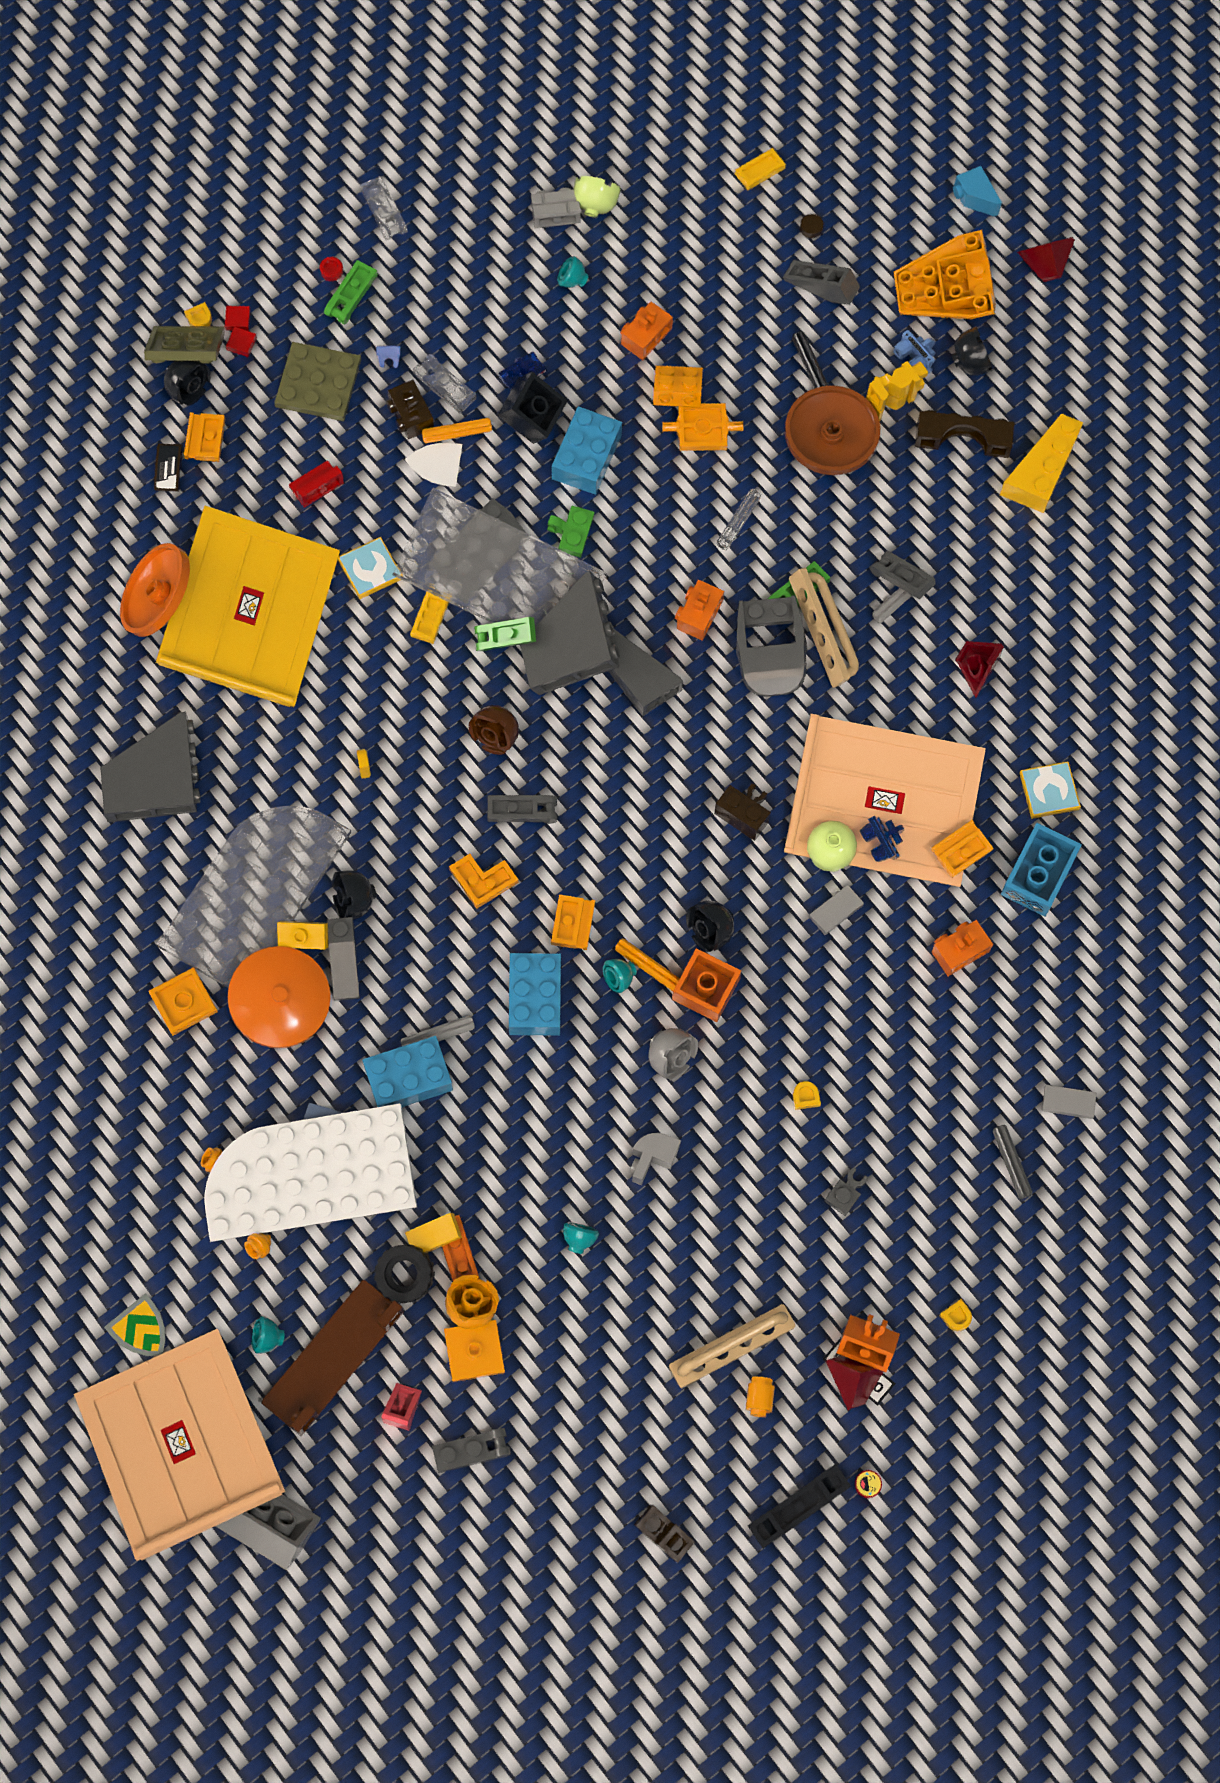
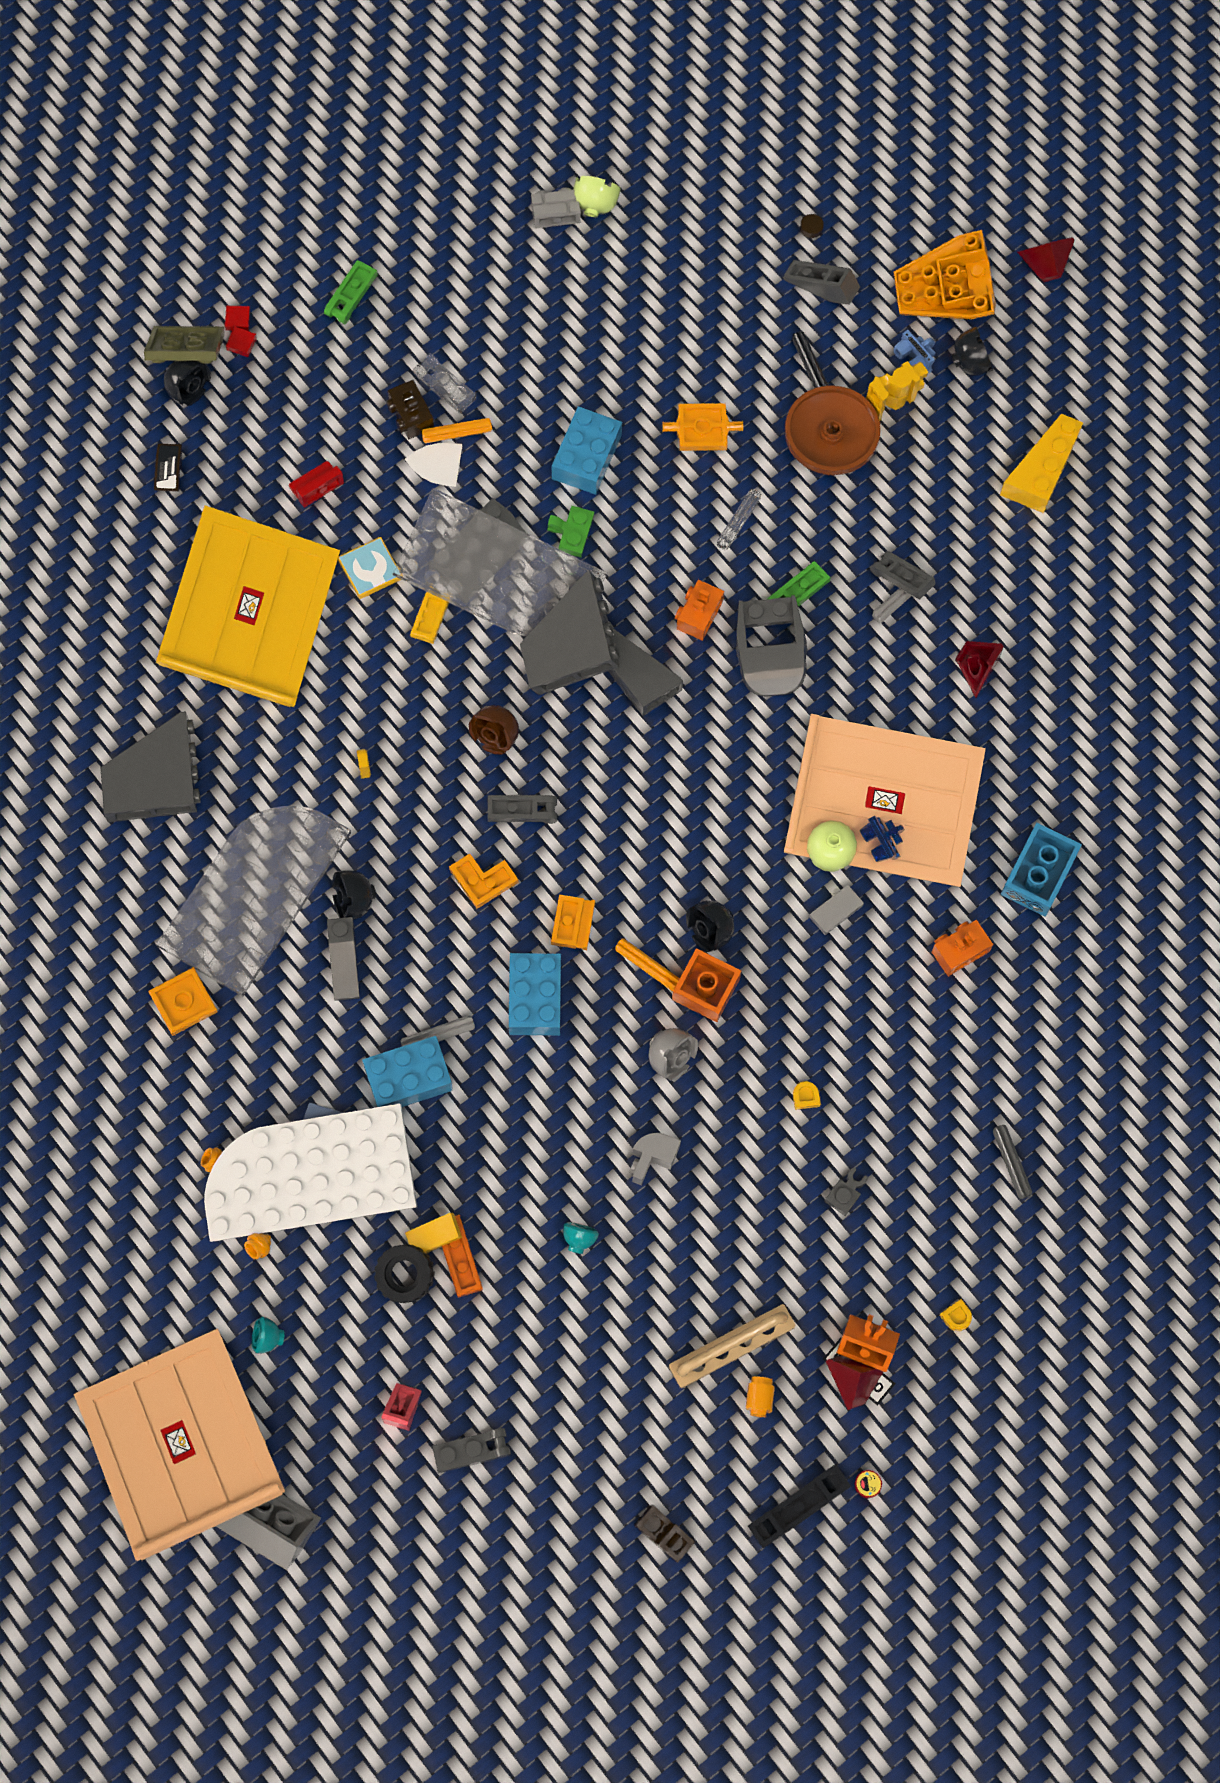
(139, 1328): sticker -> none
(155, 590): orange dish -> none
(199, 315): yellow tile -> none
(204, 437): light orange plate -> none
(278, 997): orange dish -> none
(302, 934): yellow plate -> none
(318, 381): olive plate -> none
(331, 268): red tile -> none
(332, 1357): reddish brown bracket -> none
(383, 207): clear plate -> none
(385, 352): tile -> none
(471, 1302): light orange cylinder -> none
(474, 1352): light orange plate -> none
(505, 633): plate -> none
(521, 367): clear blue hips -> none
(532, 408): black brick -> none
(572, 273): teal brick -> none
(618, 974): teal brick -> none
(646, 330): orange brick -> none
(677, 386): light orange plate -> none
(742, 811): dark brown brick -> none
(760, 169): yellow tile -> none
(837, 673): tan piece -> none
(962, 849): light orange plate -> none
(977, 192): dark azure slope -> none
(991, 434): dark brown arch -> none
(1049, 790): tile -> none
(1069, 1101): light grey tile -> none

